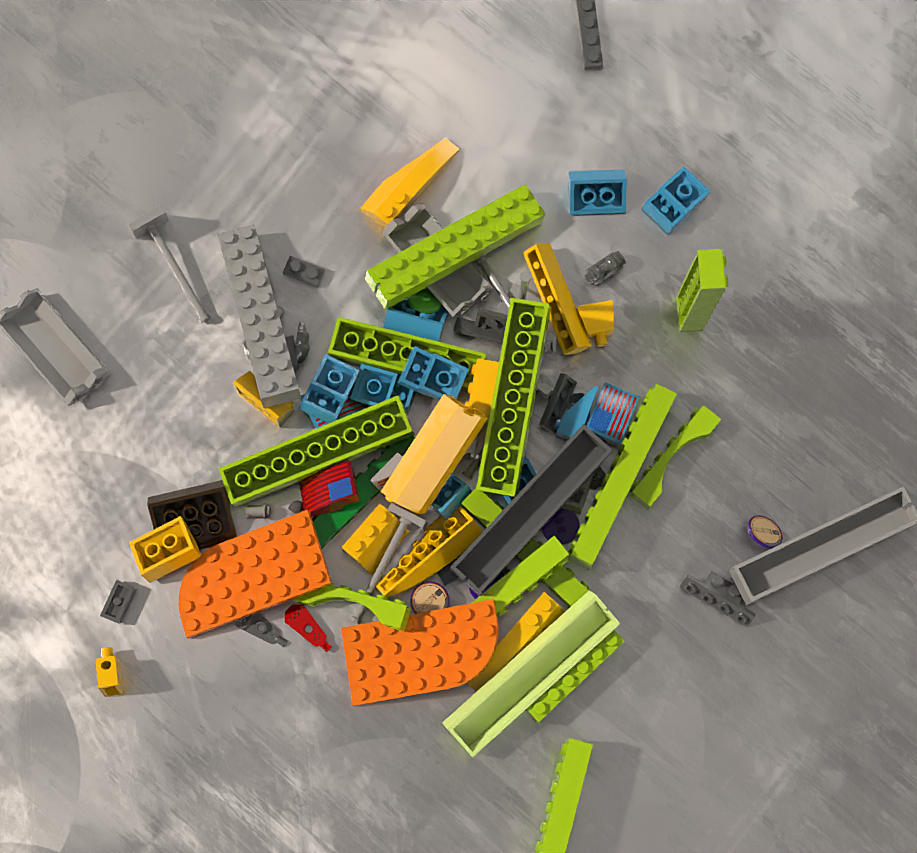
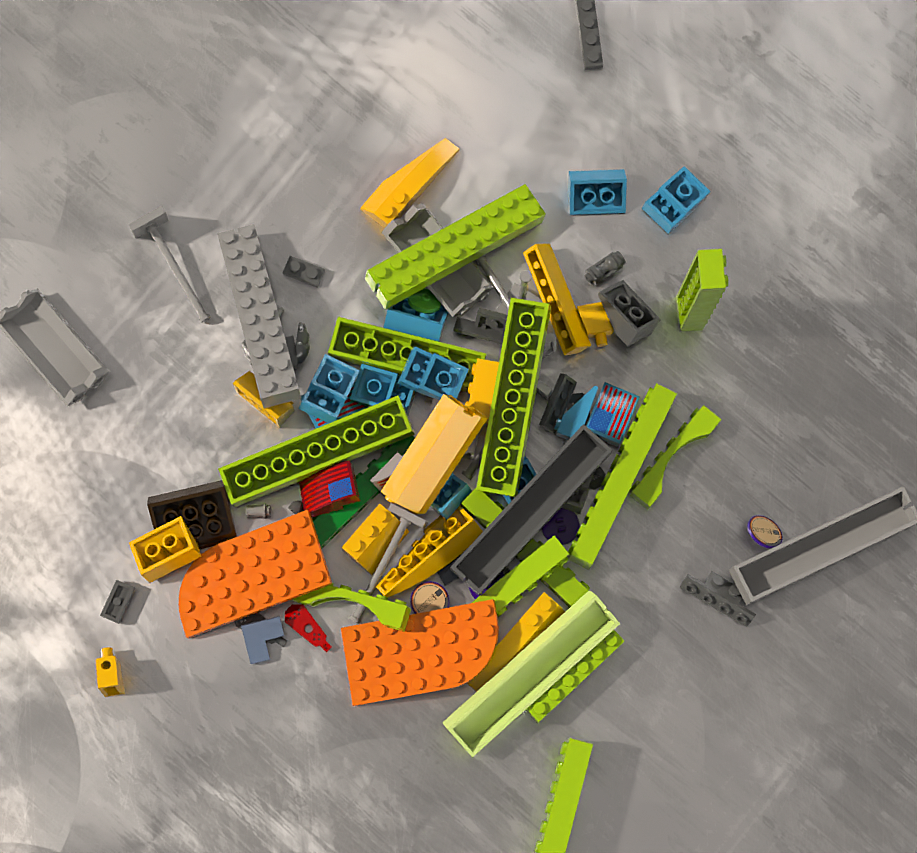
(257, 633): none -> sand blue tile
(628, 313): none -> dark grey slope

